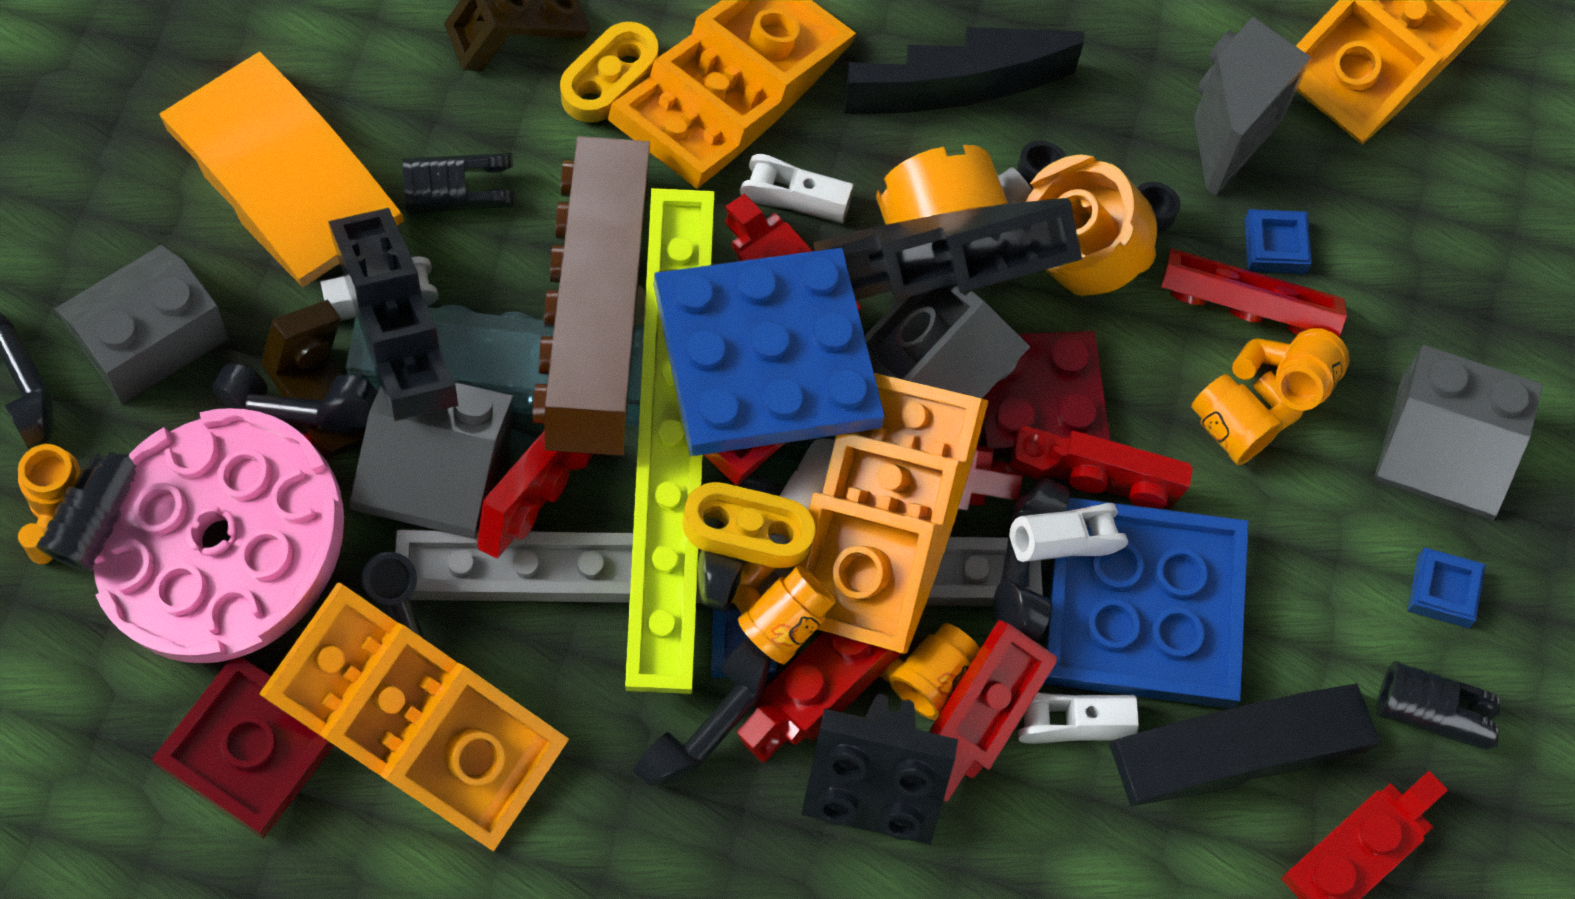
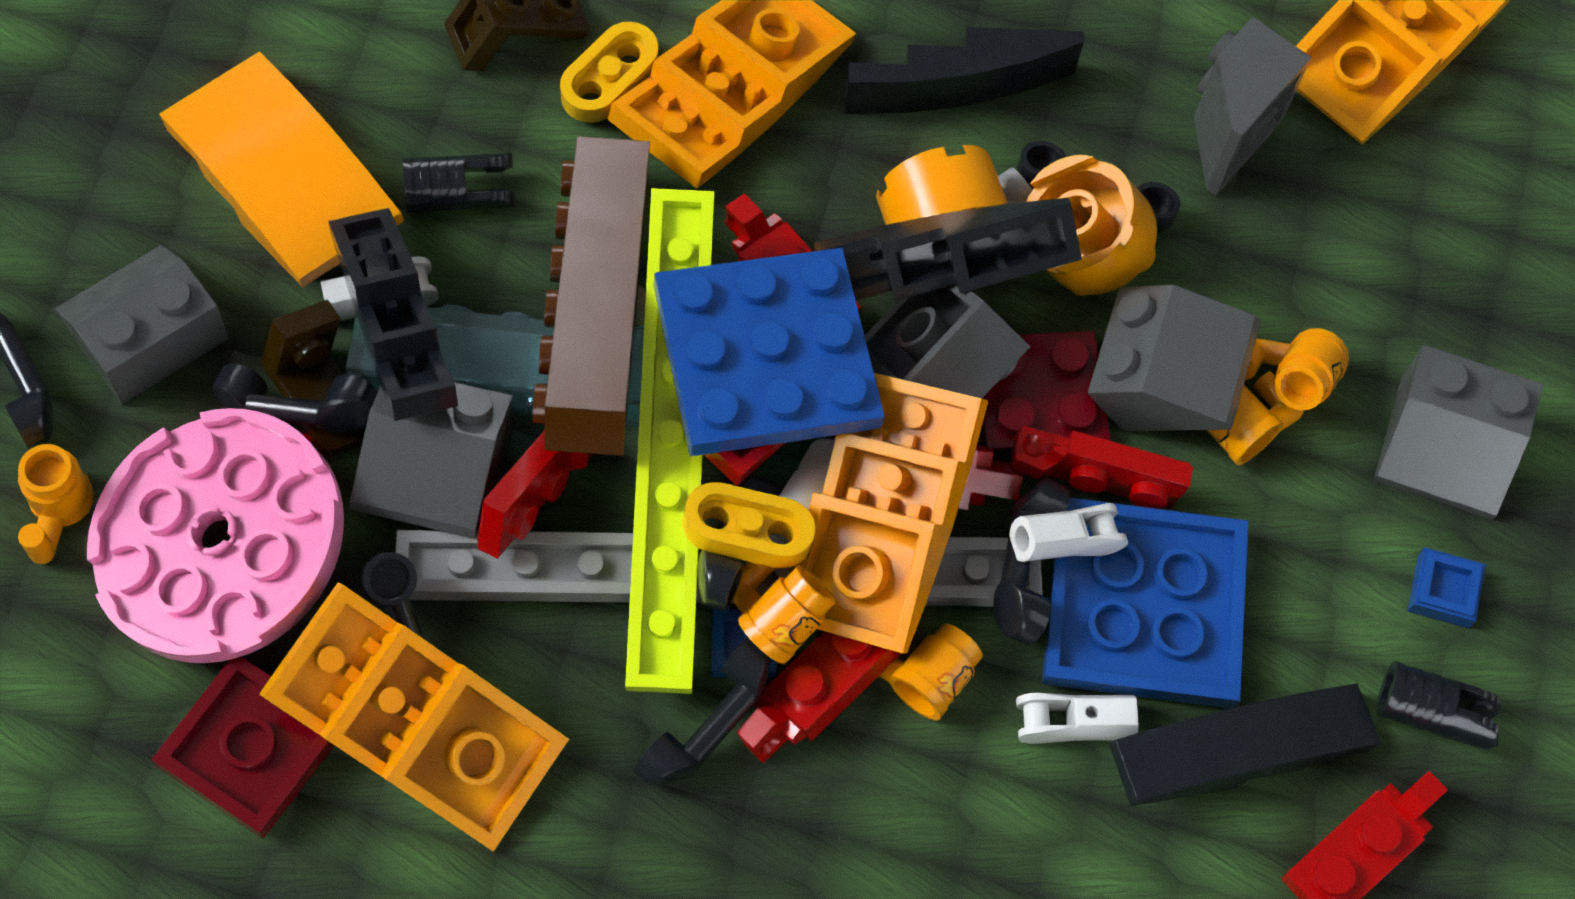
(88, 512): black hinge -> none
(807, 191): white bar -> none
(879, 772): black plate -> none
(992, 699): red hinge -> none
(1172, 360): none -> dark grey slope
(1251, 294): red plate -> none
(1277, 241): blue tile -> none

